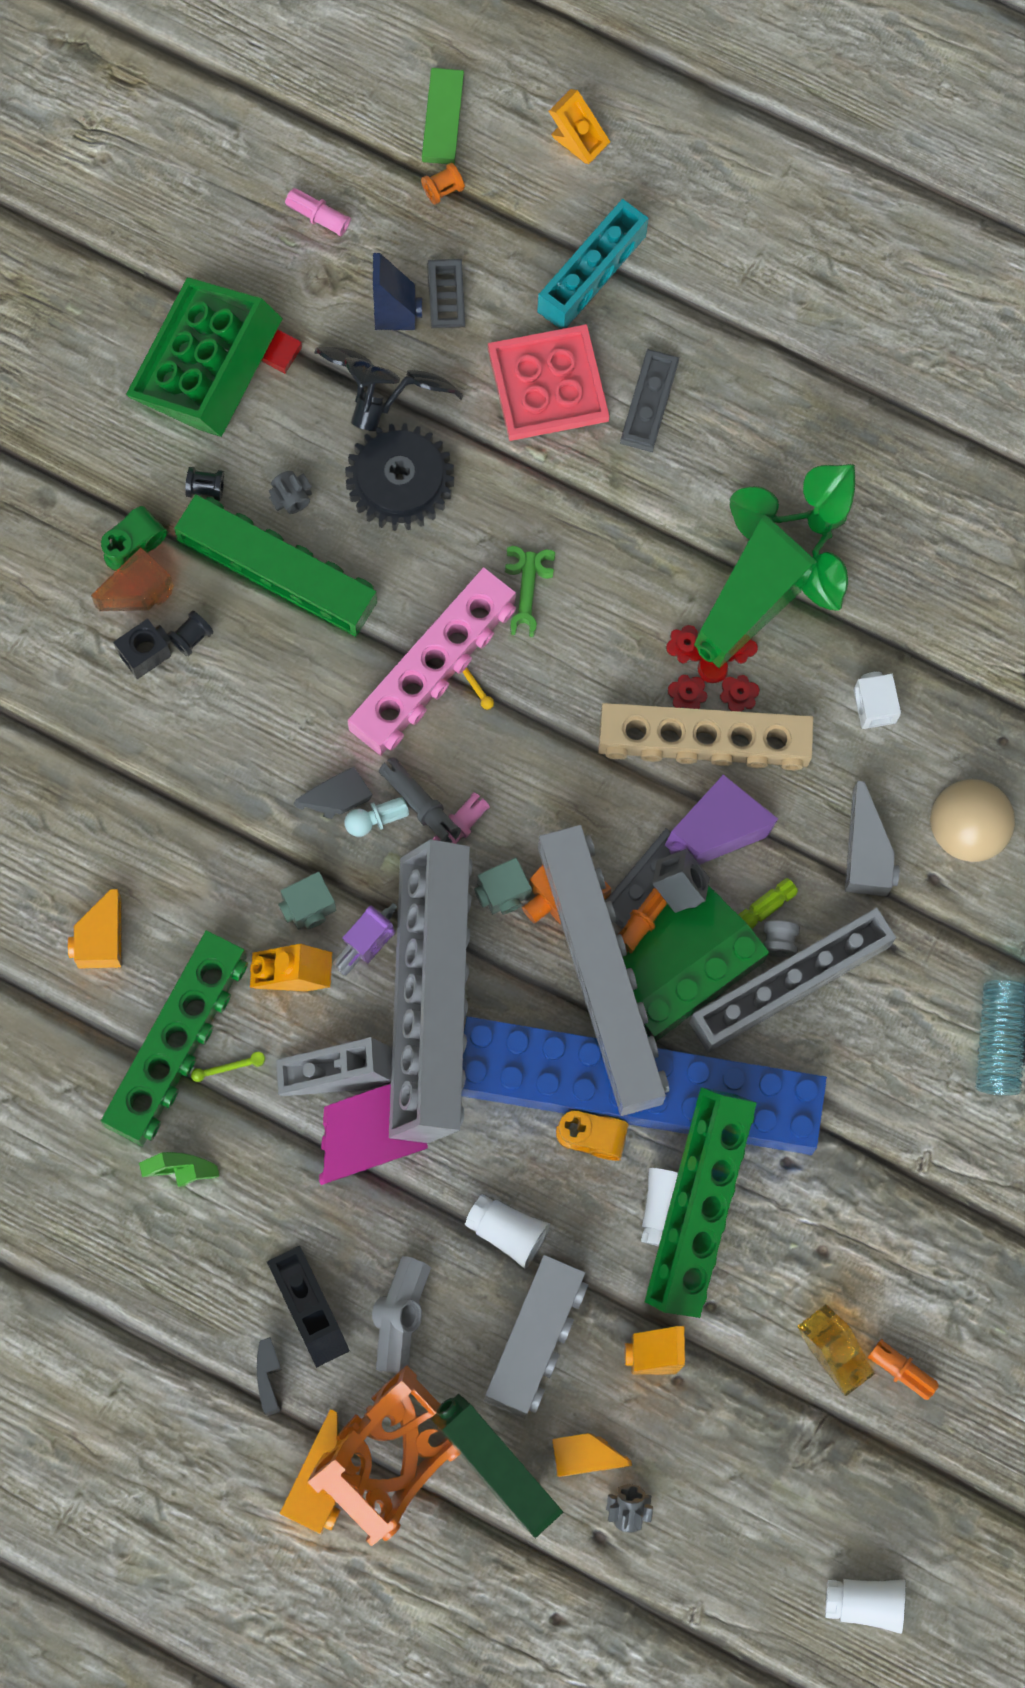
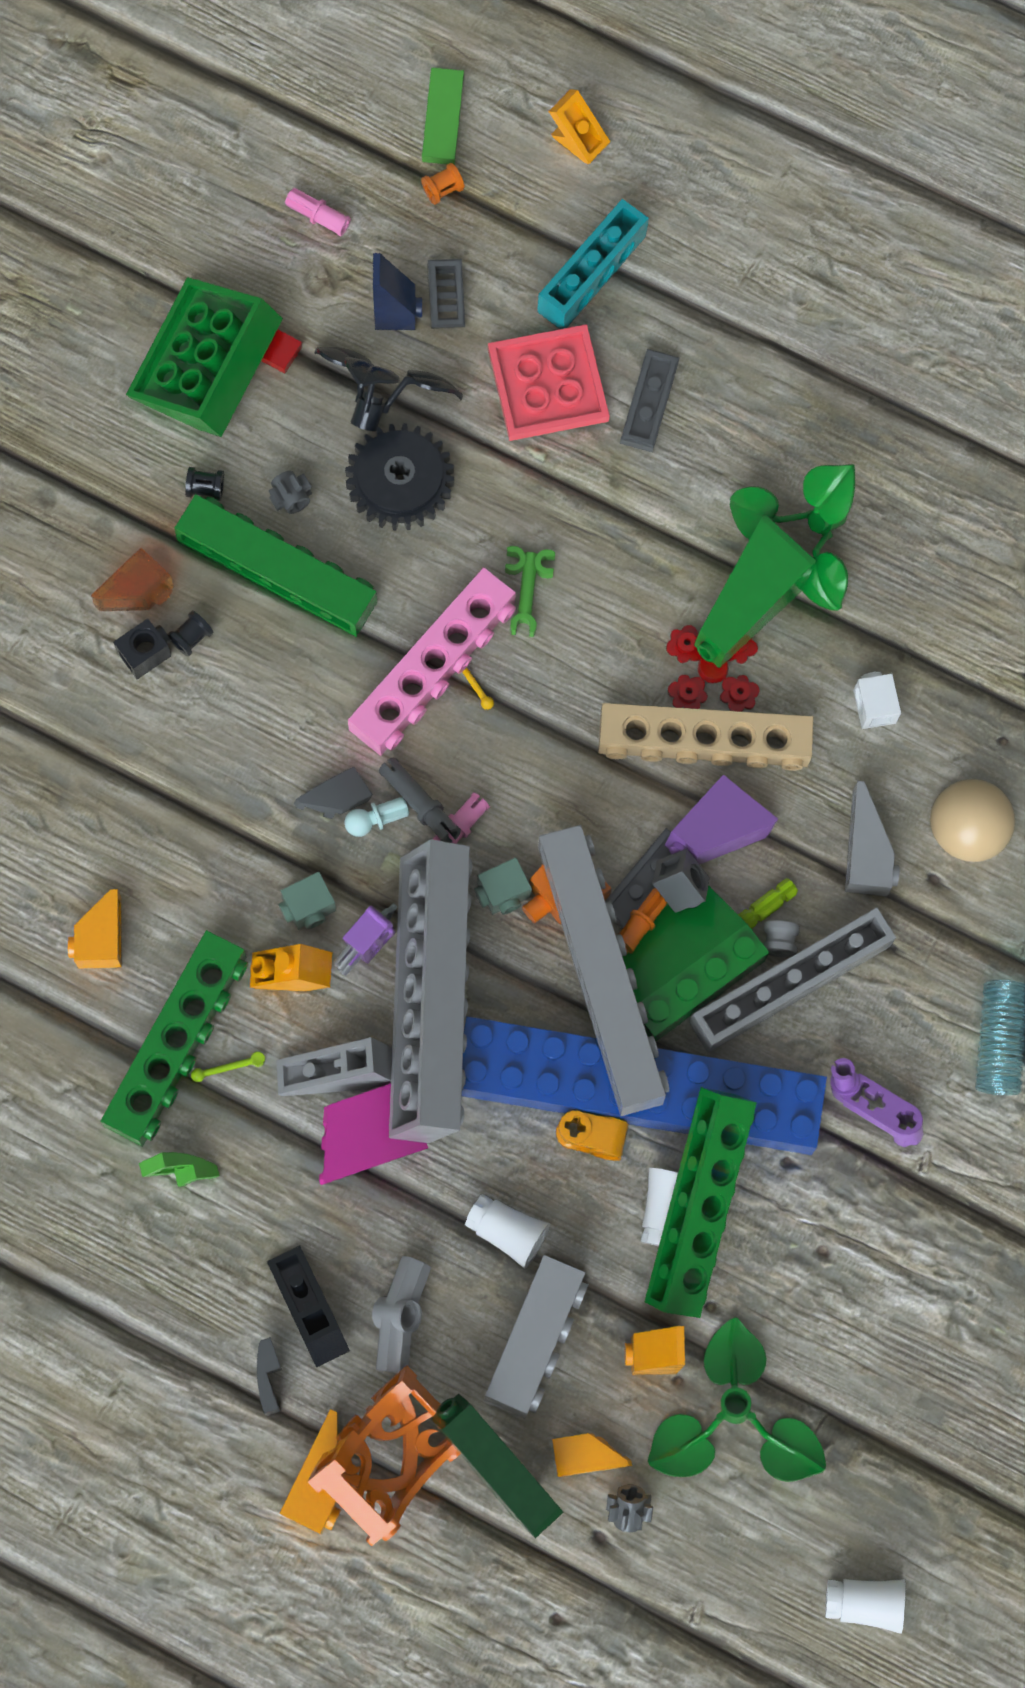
(134, 532): green piece -> none
(735, 1358): none -> green plant
(836, 1349): clear yellow slope -> none
(847, 1088): none -> medium lavender beam
(903, 1370): orange axle -> none

